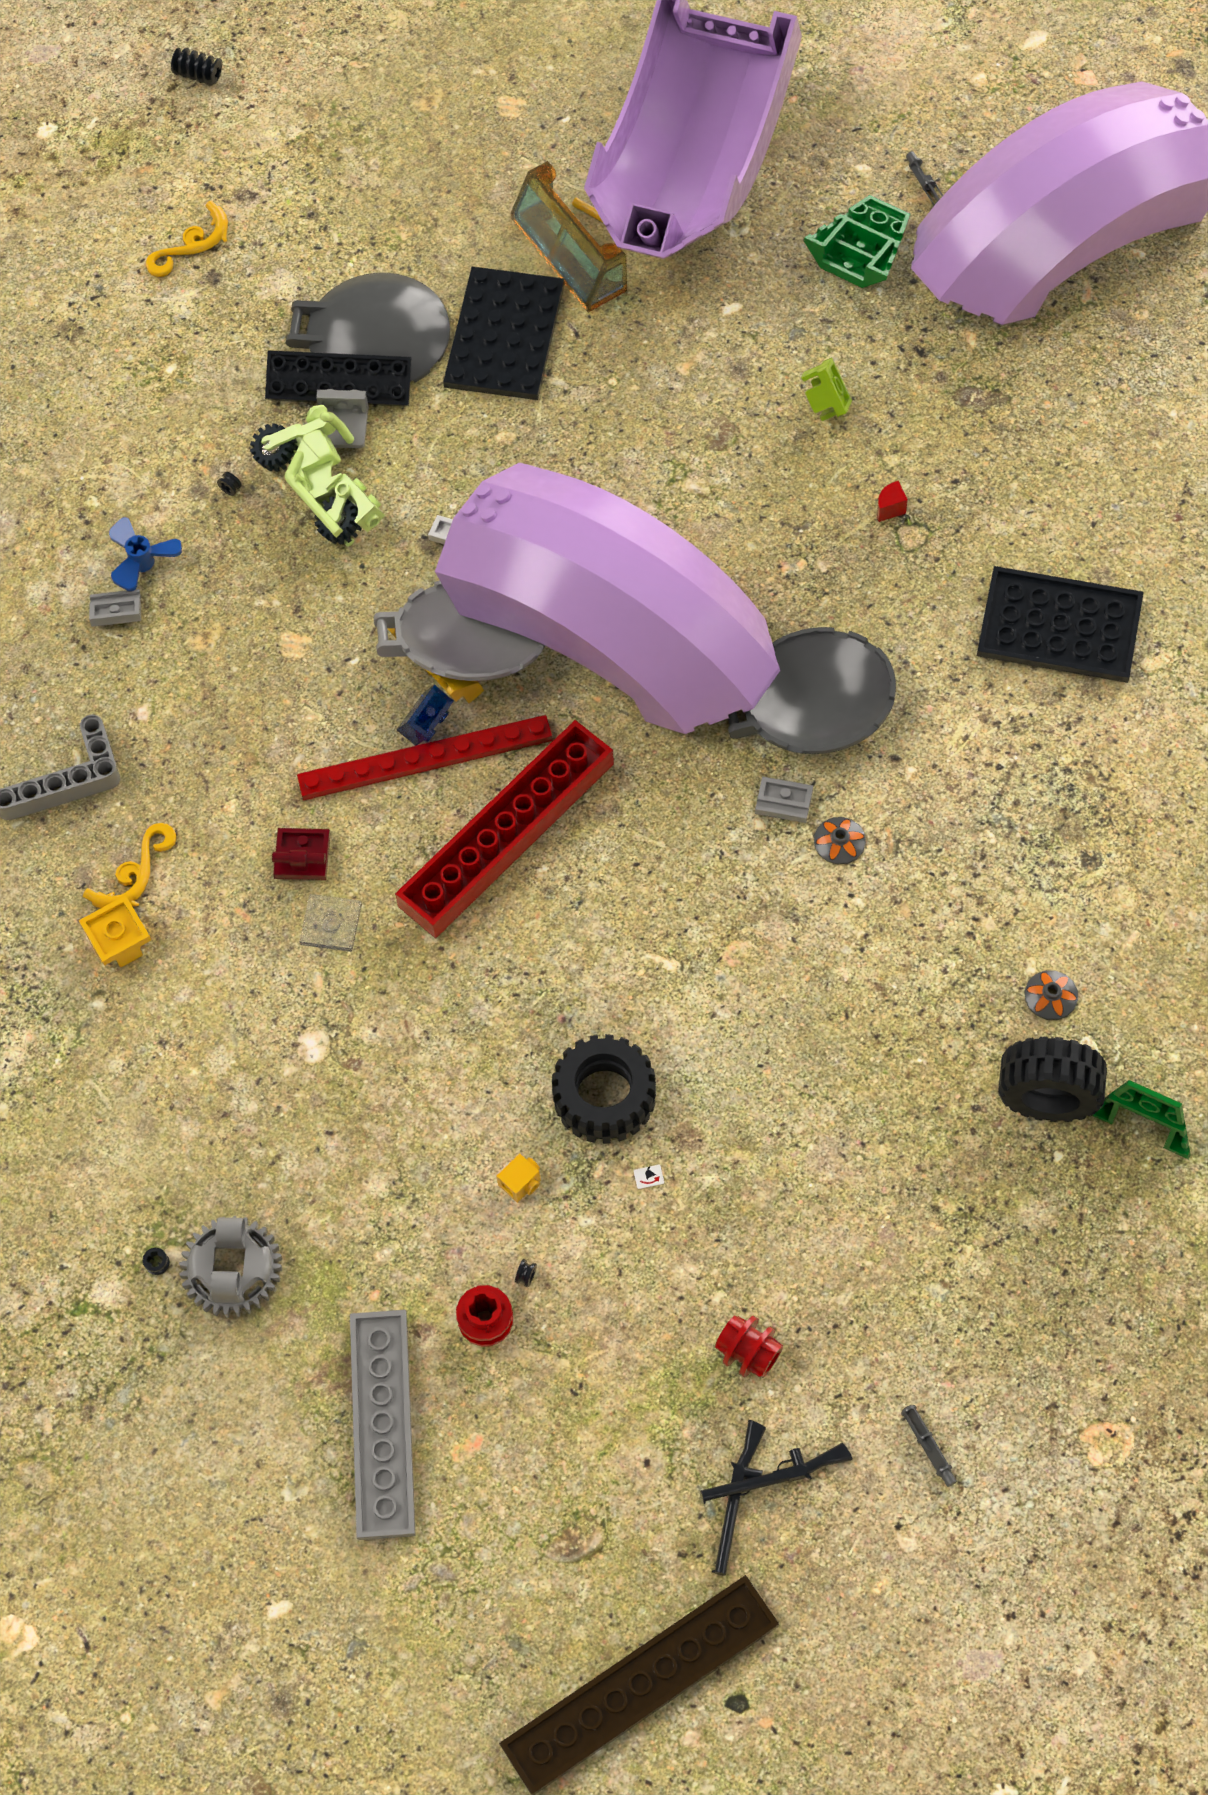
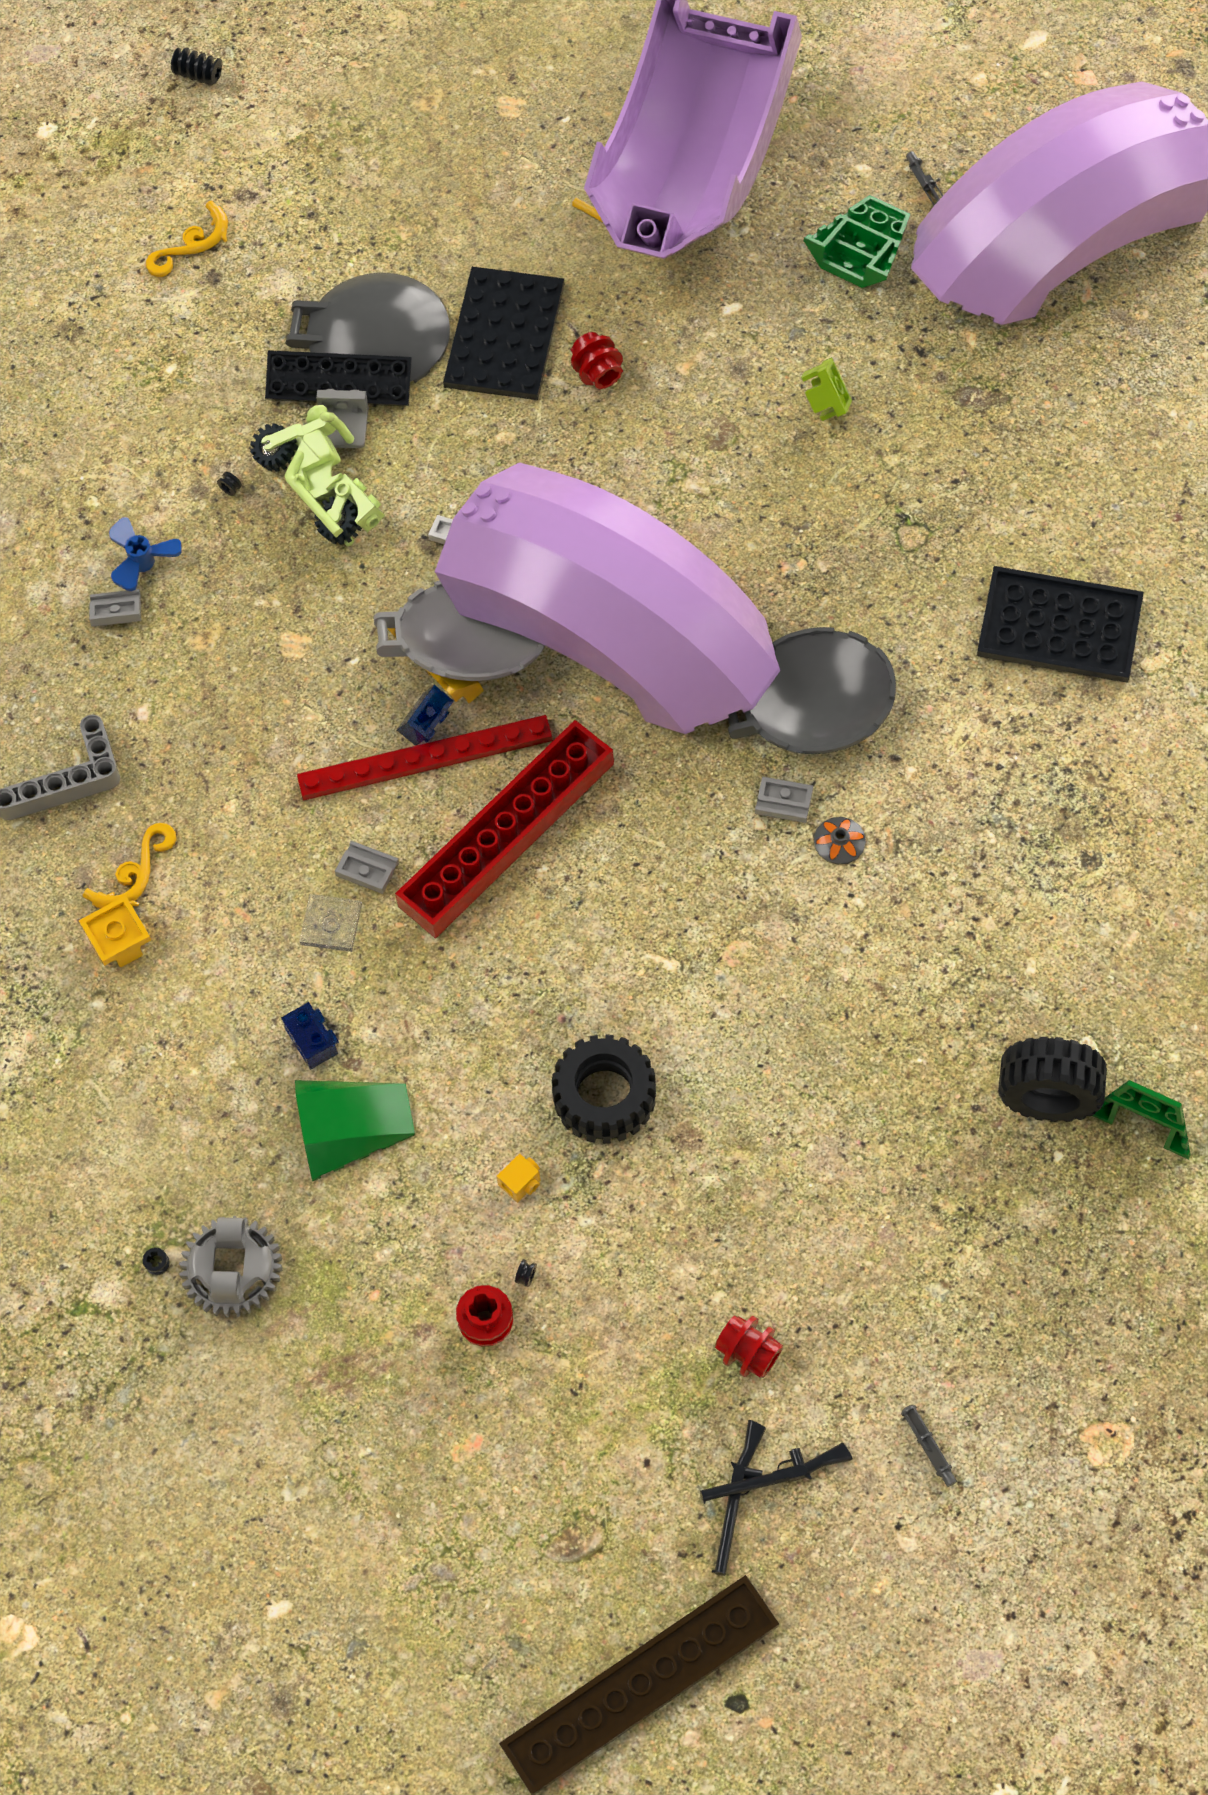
(301, 854): dark red plate -> none
(309, 1035): none -> clear blue brick
(350, 1120): none -> green wedge
(366, 867): none -> light grey plate
(382, 1425): light grey plate -> none
(589, 270): windscreen -> none
(596, 360): none -> red piece
(648, 1176): white sticker -> none
(891, 502): red brick -> none
(1051, 1005): dark grey dish -> none

